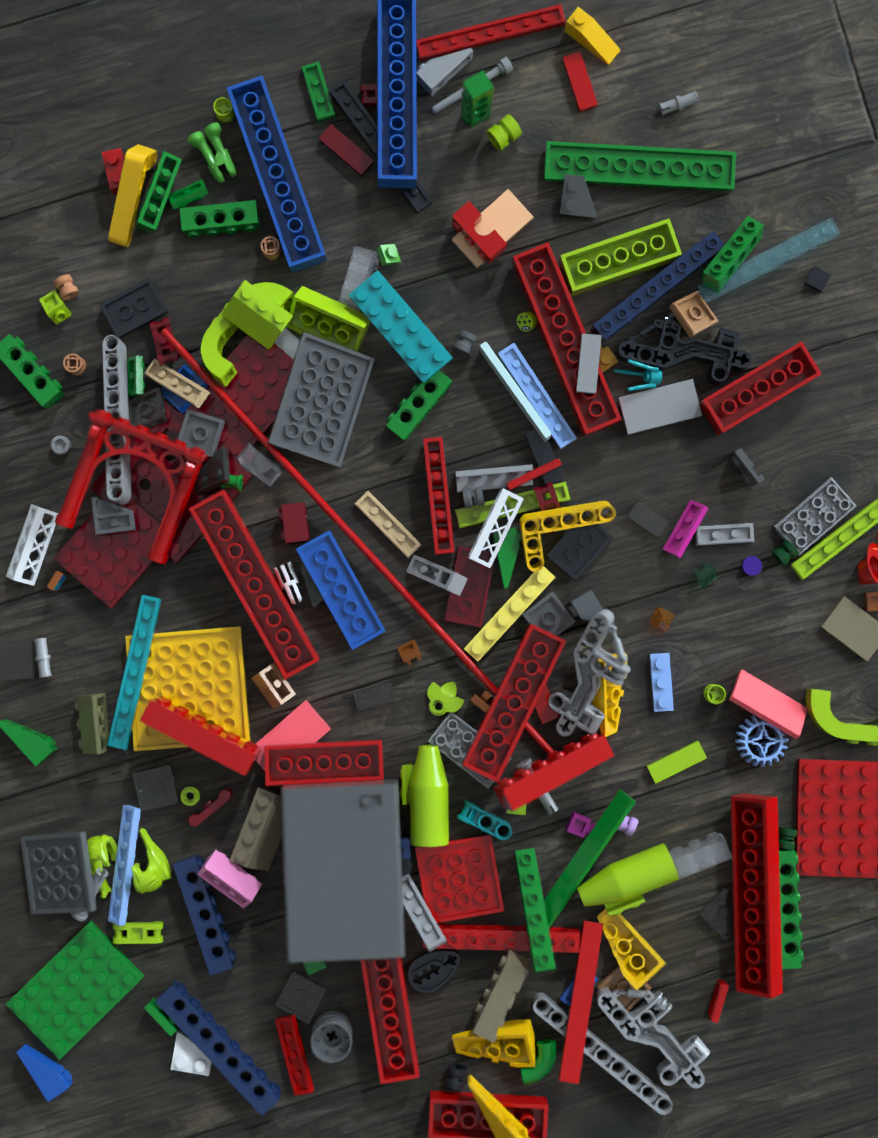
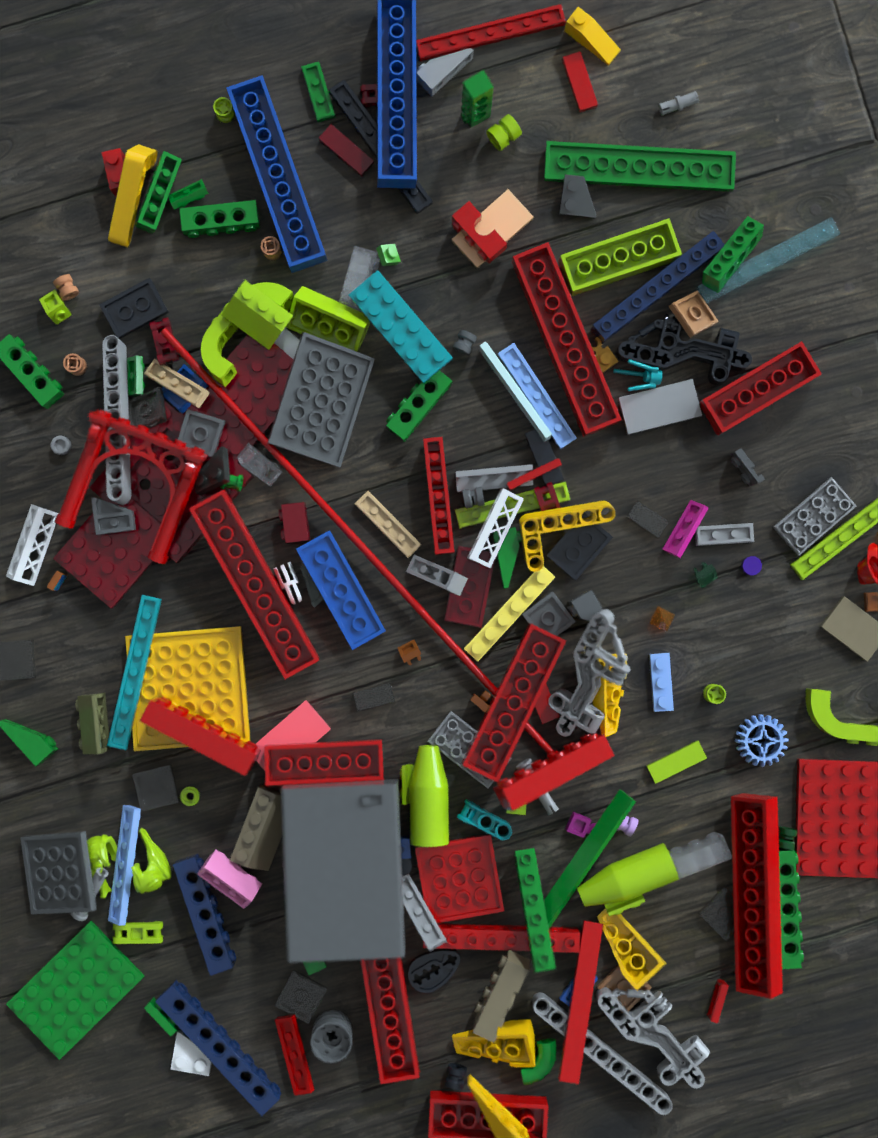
(42, 657): light grey pin -> none
(47, 1073): blue slope -> none
(211, 807): dark red plate -> none
(222, 157): bright green piece -> none
(273, 686): medium nougat brick -> none
(446, 696): lime plate -> none
(503, 66): light grey piece -> none
(526, 321): lime tile -> none
(588, 363): light grey tile -> none
(768, 704): coral tile -> none
(785, 552): dark green wheel -> none
(817, 279): black tile -> none

